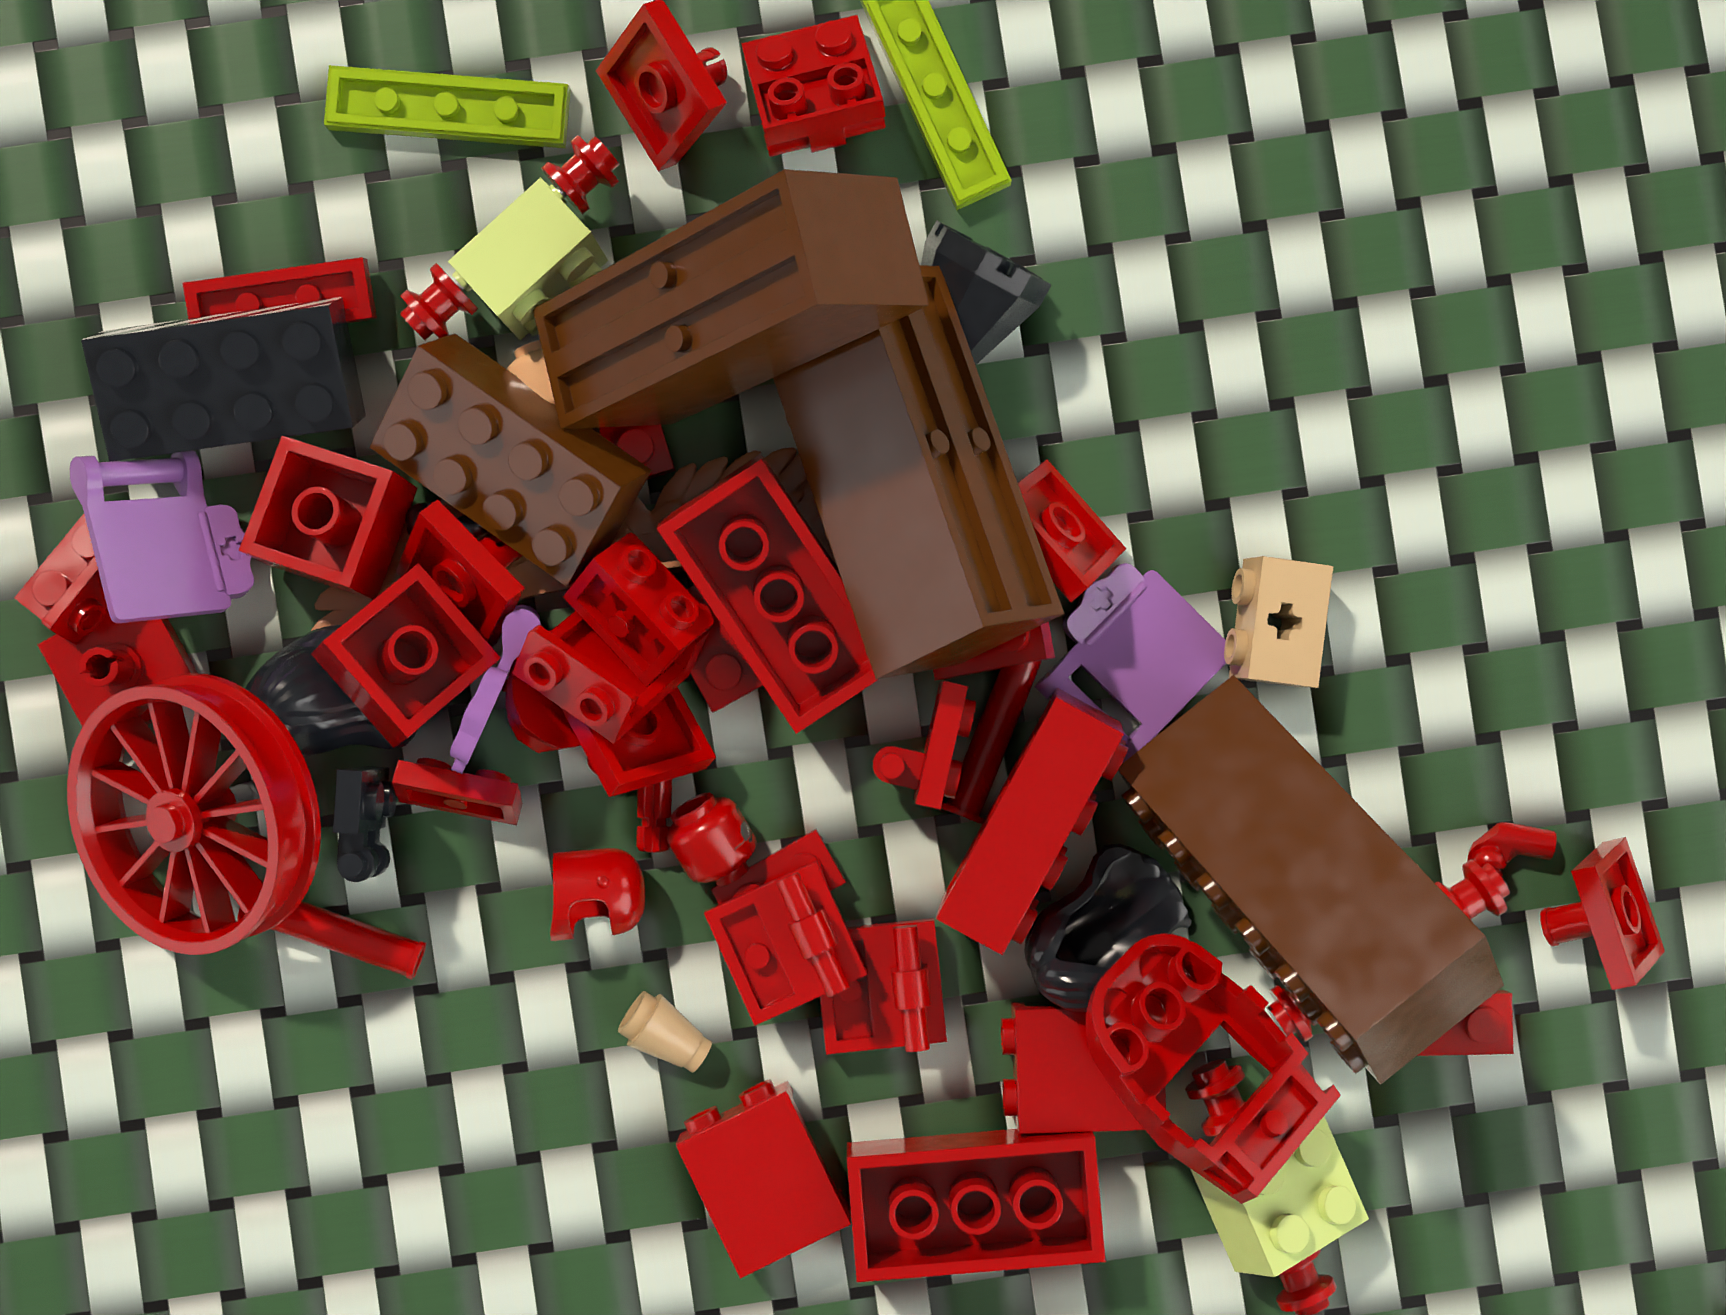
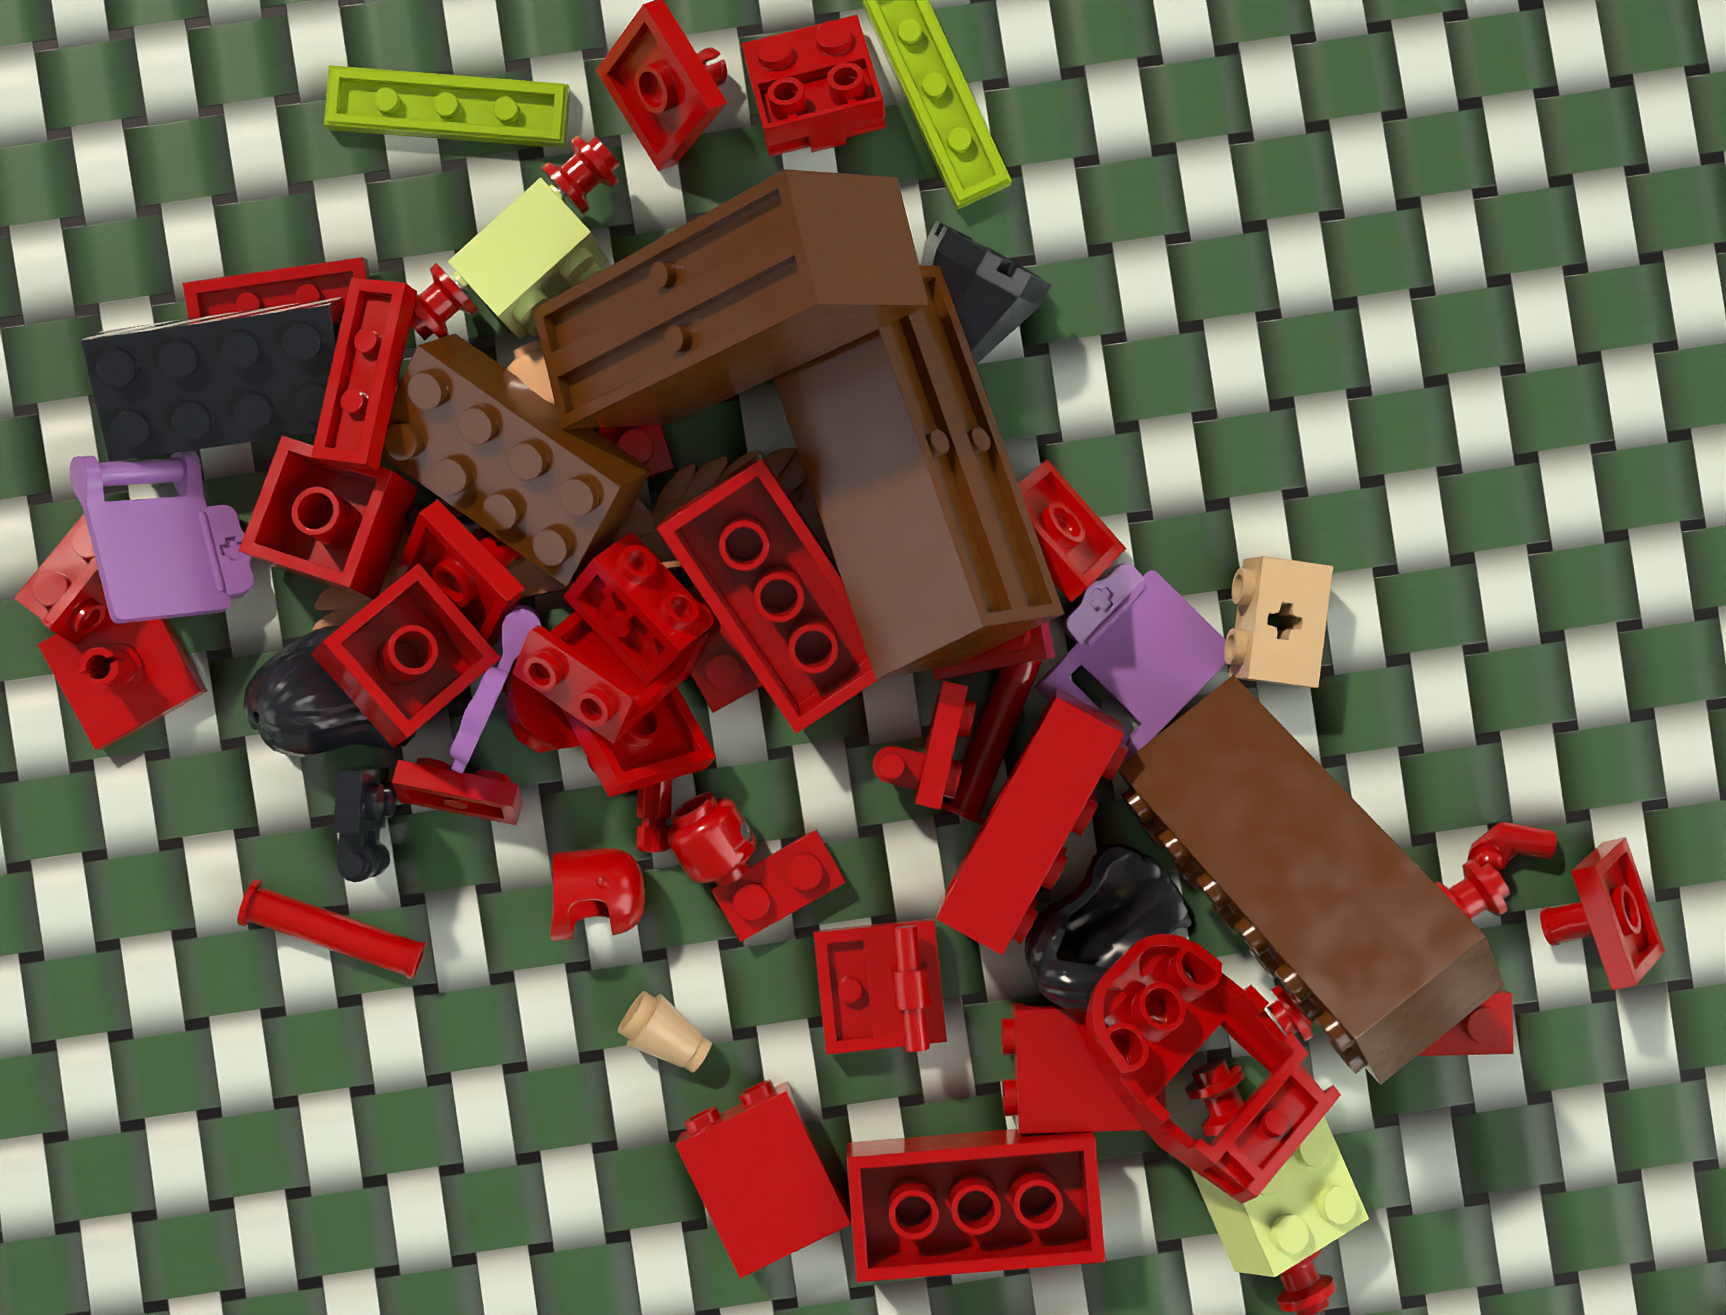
(193, 812): red wheel -> none
(364, 373): none -> red plate
(786, 943): red plate -> none

